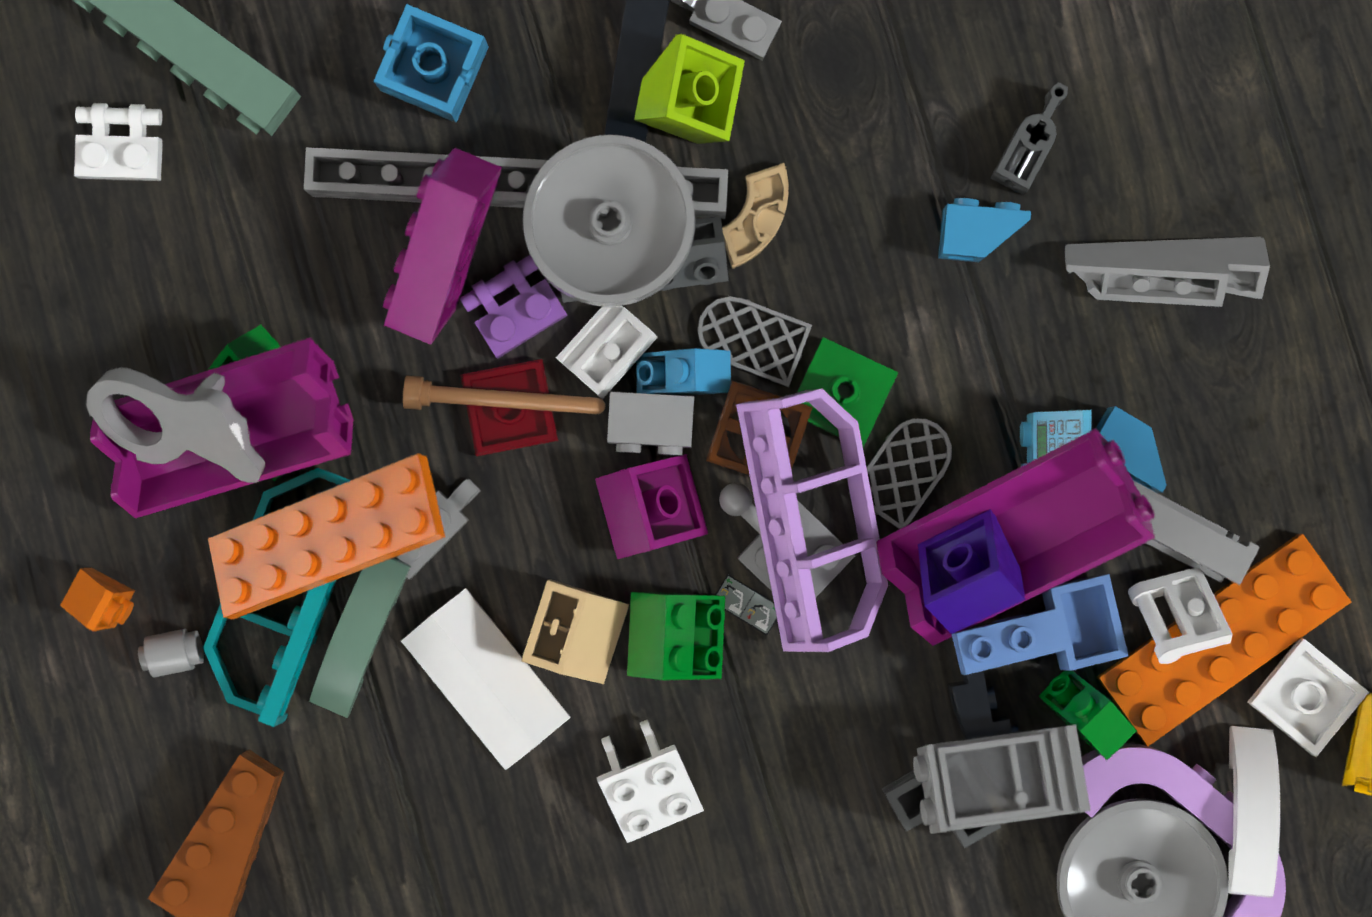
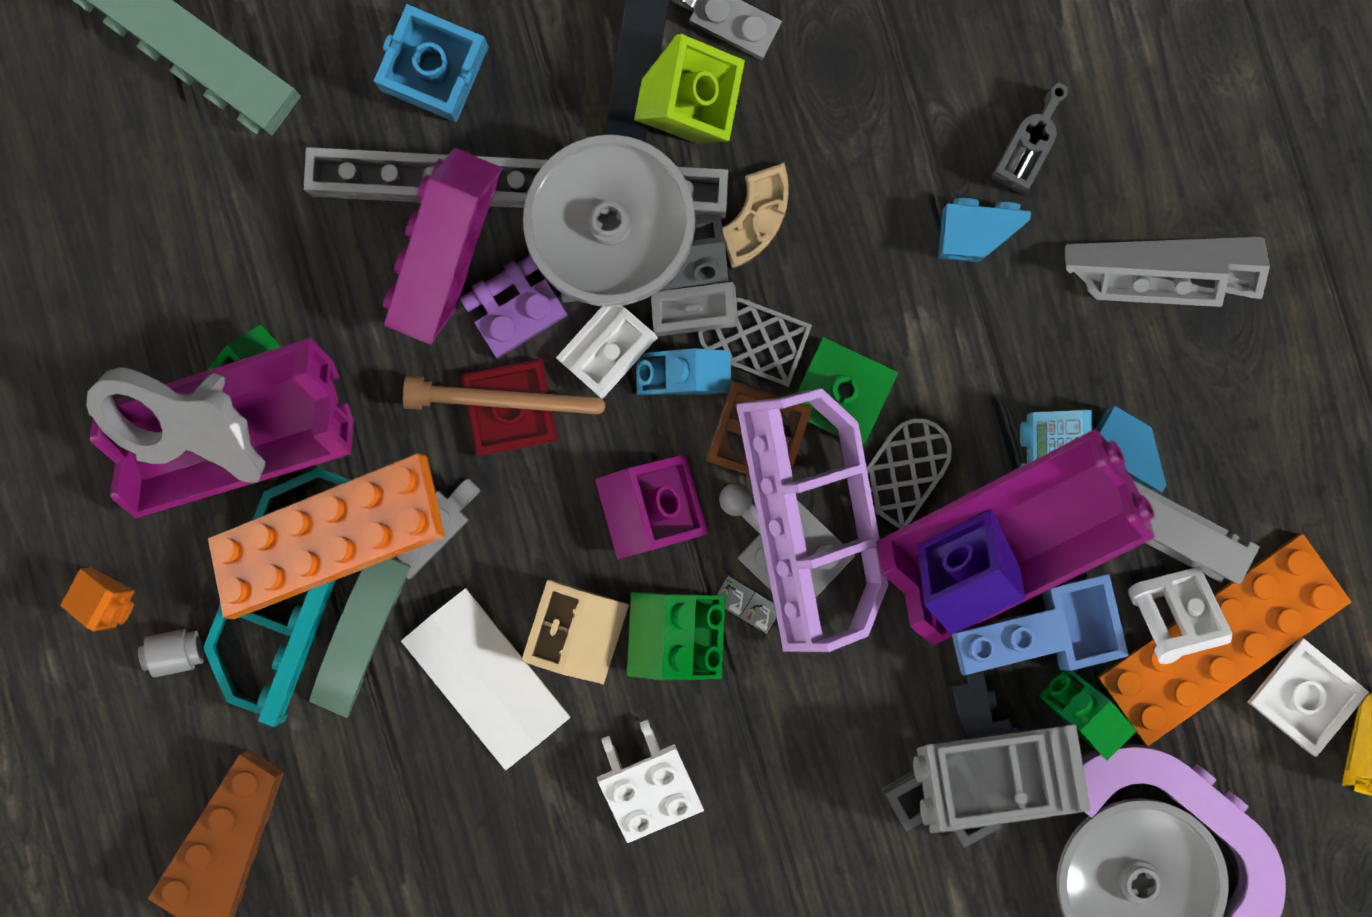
(118, 156): white plate -> none
(650, 421): light grey brick -> none
(694, 309): none -> light grey plate
(1255, 811): white slope -> none

